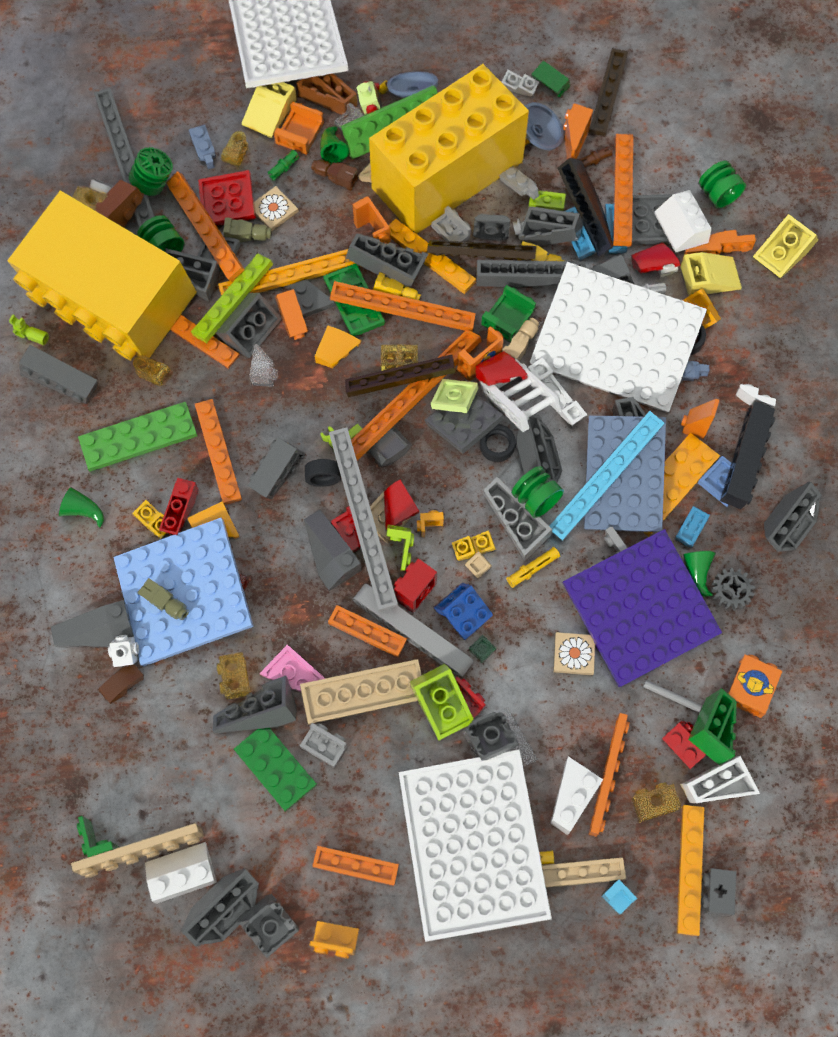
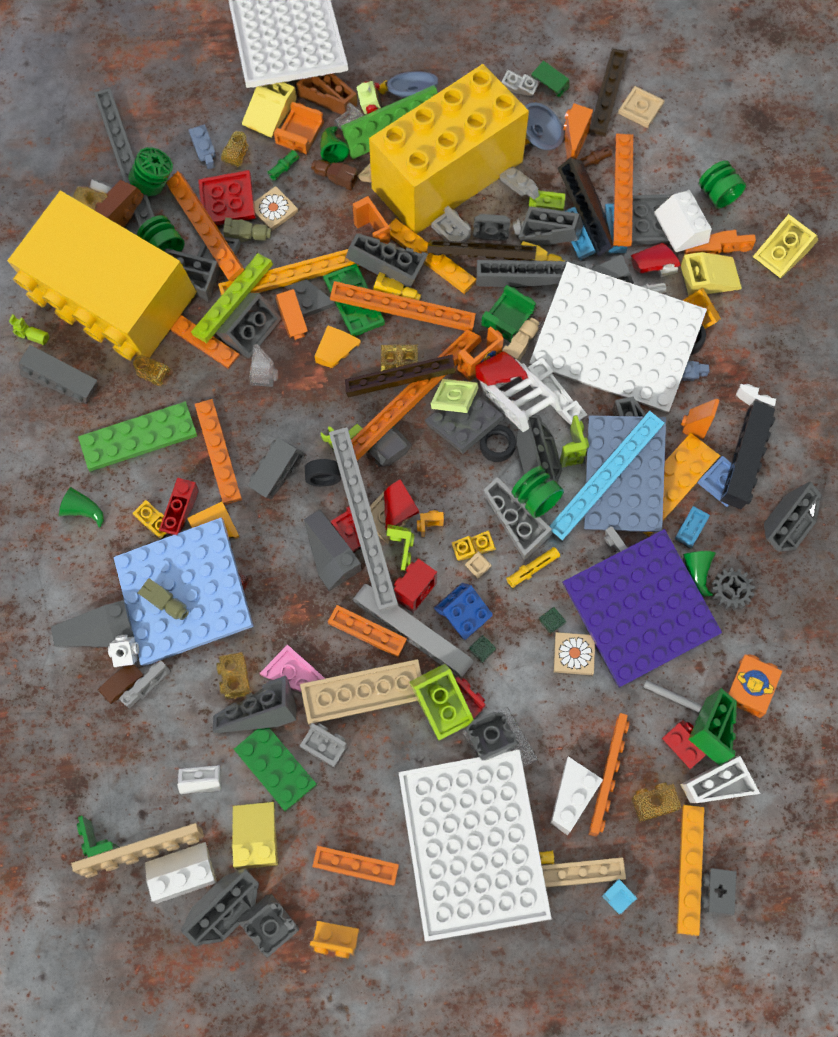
(145, 684): none -> light grey hinge
(199, 779): none -> white slope
(254, 836): none -> light yellow slope
(552, 620): none -> clear green tile
(575, 452): none -> lime bracket
(641, 107): none -> tan tile

